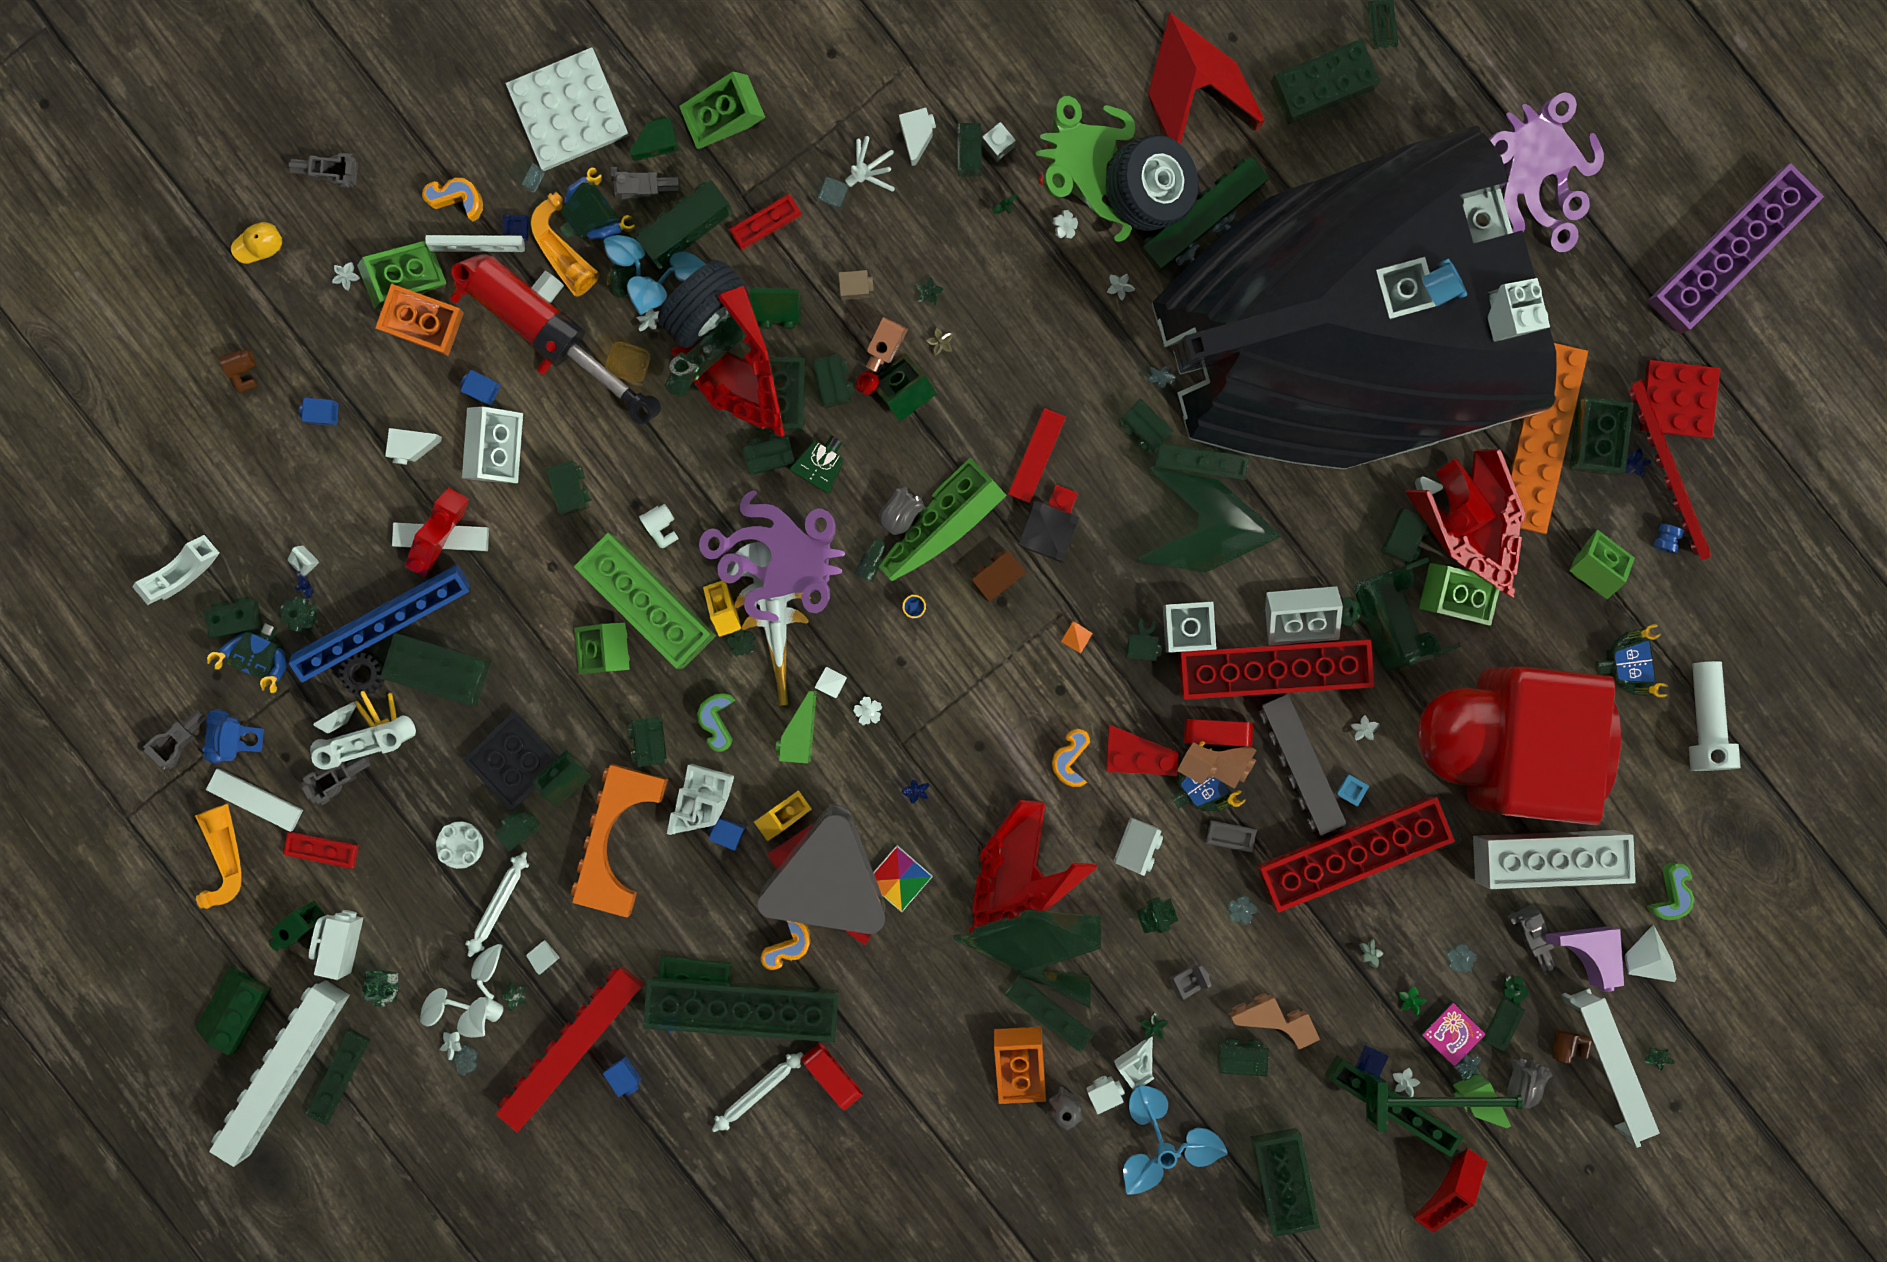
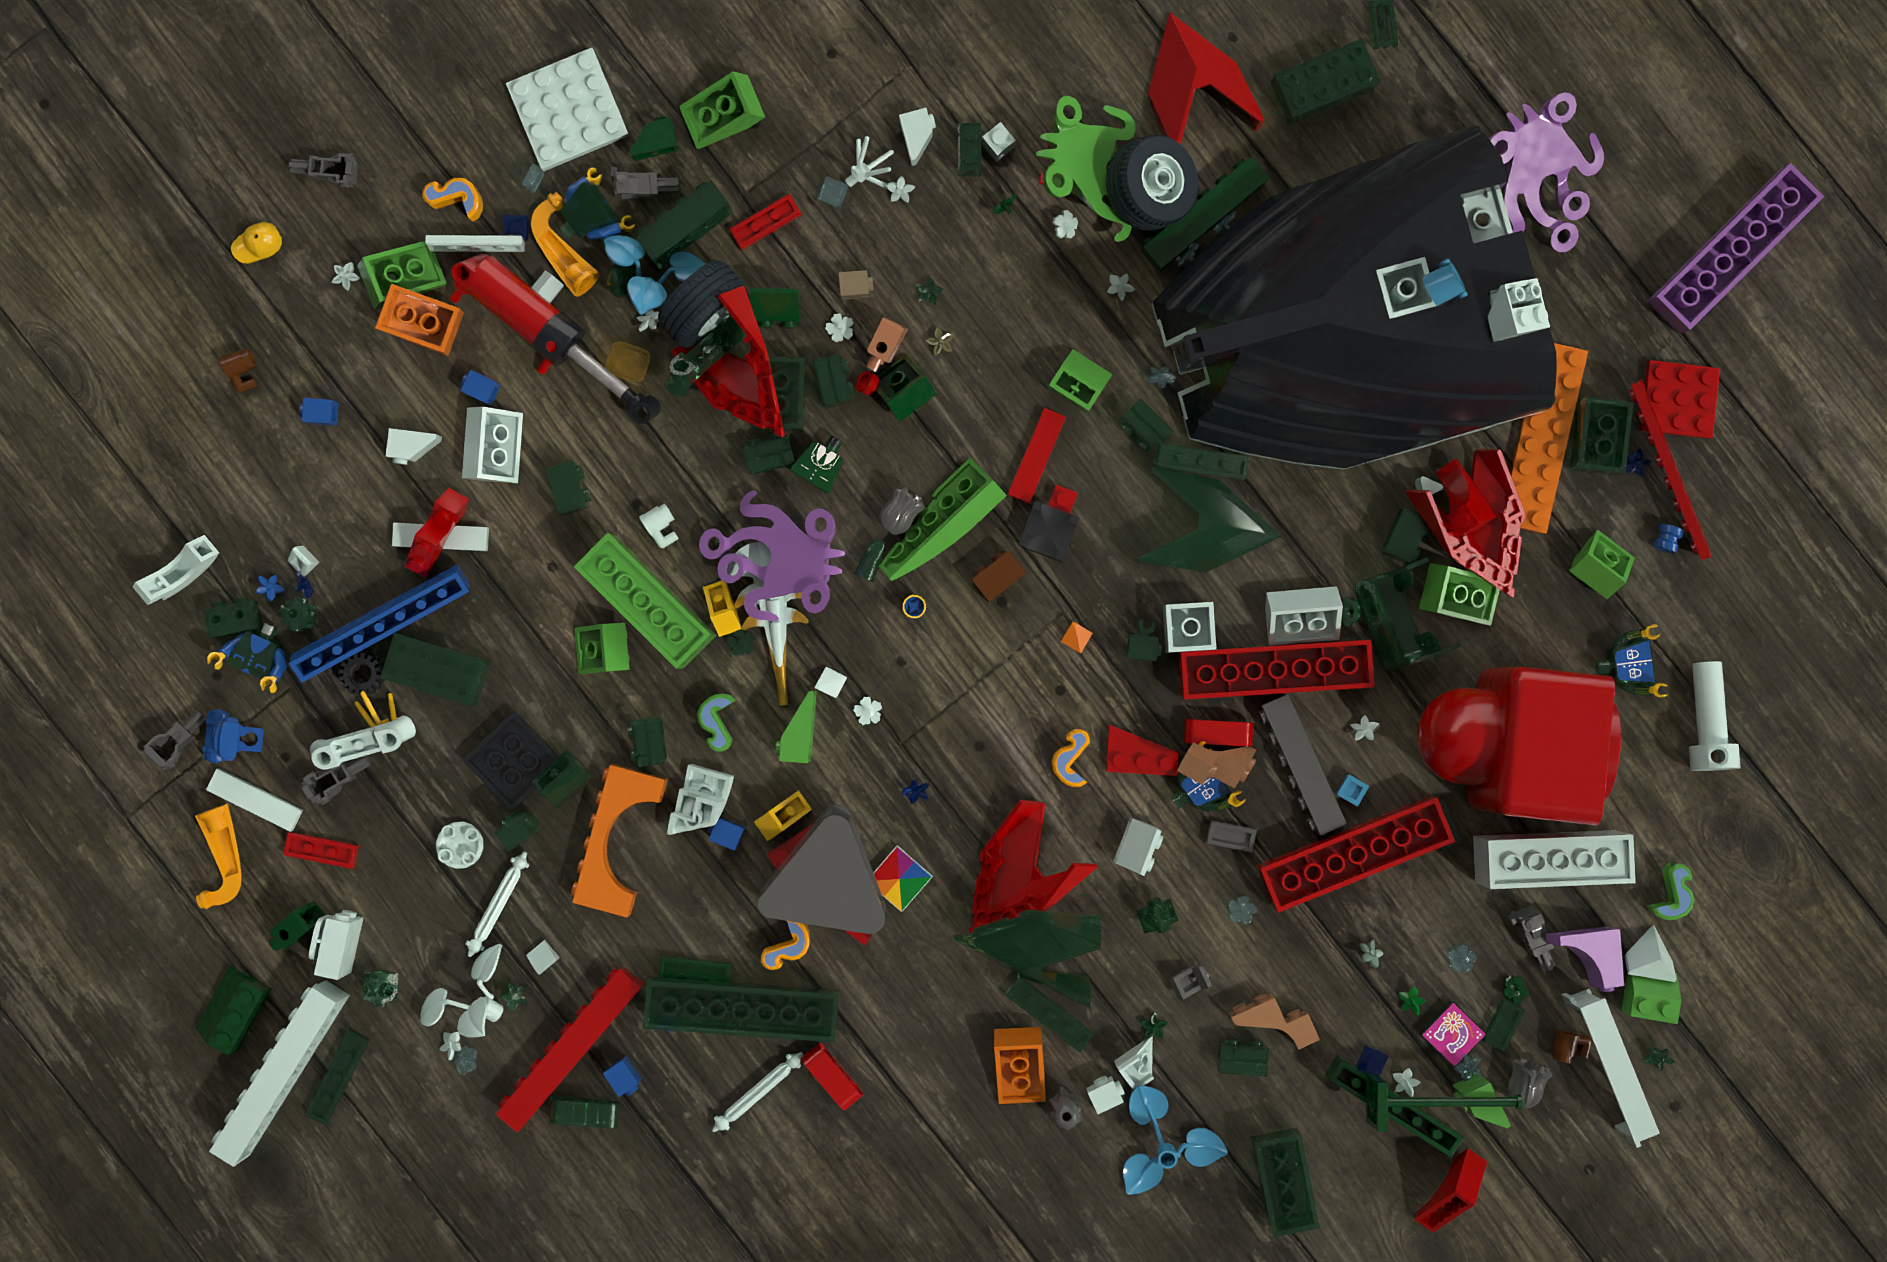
(269, 587): none -> blue plant
(336, 719): light aqua slope -> none
(584, 1112): none -> clear green beam
(840, 328): none -> light aqua plant
(900, 189): none -> light aqua plant
(1079, 381): none -> bright green slope
(1652, 999): none -> bright green slope

